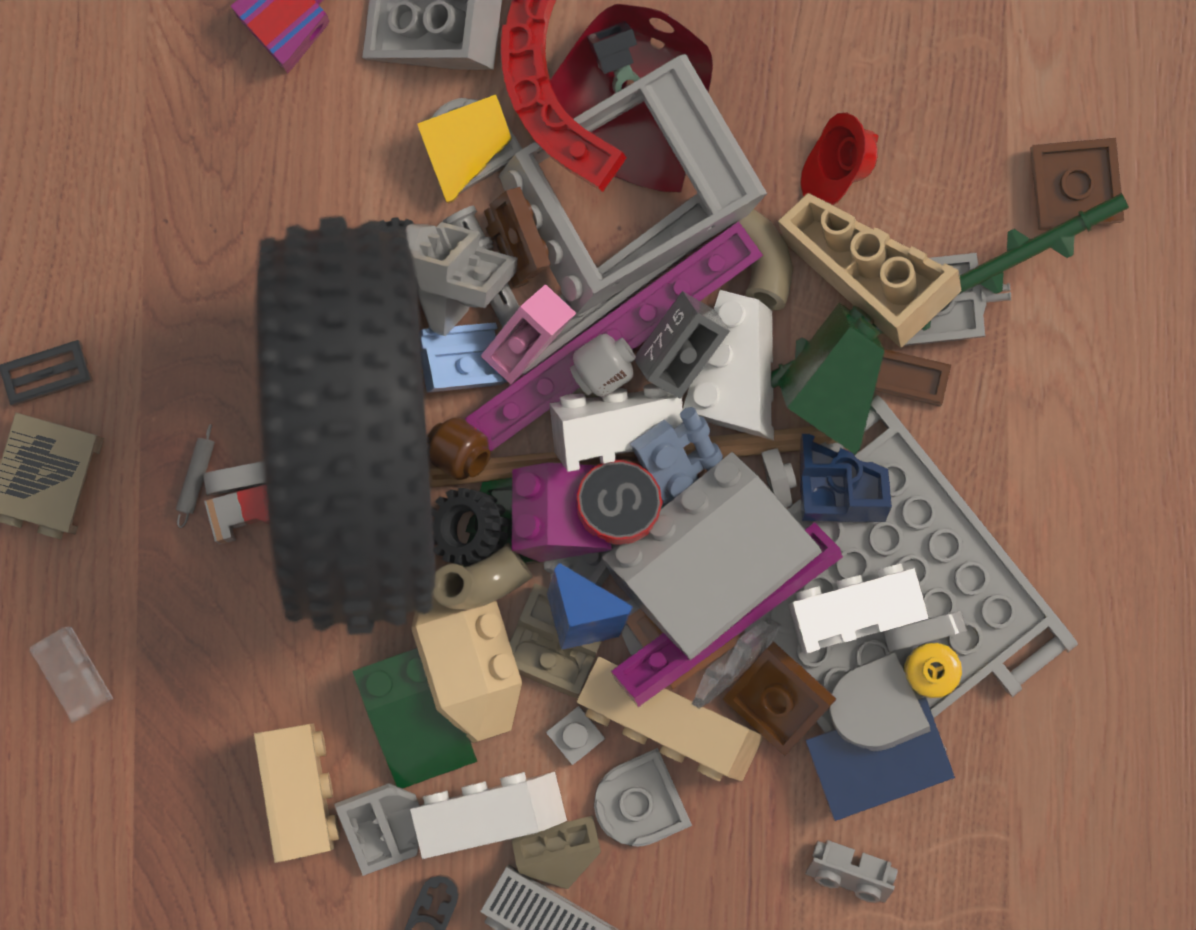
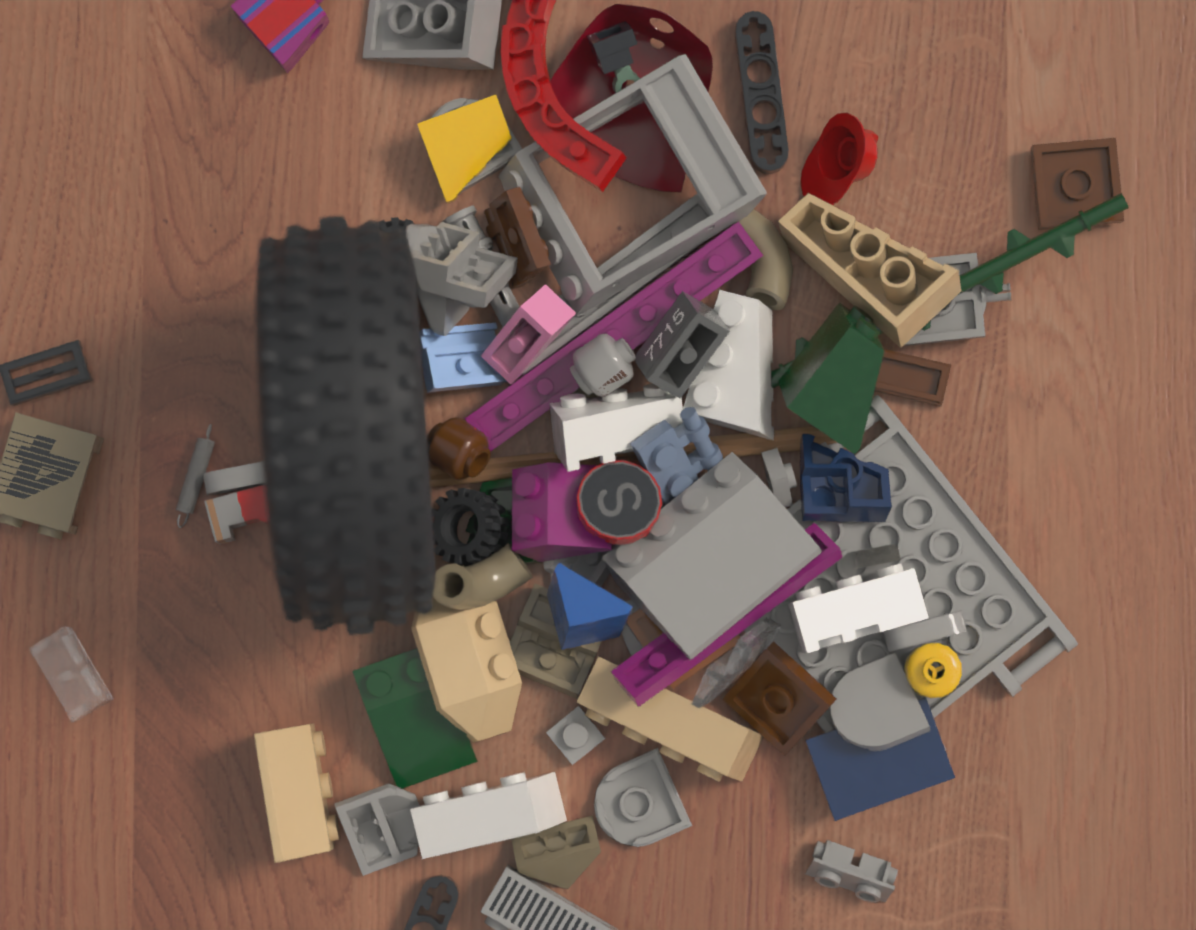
(761, 92): none -> black beam
(876, 556): none -> clear smoke tile

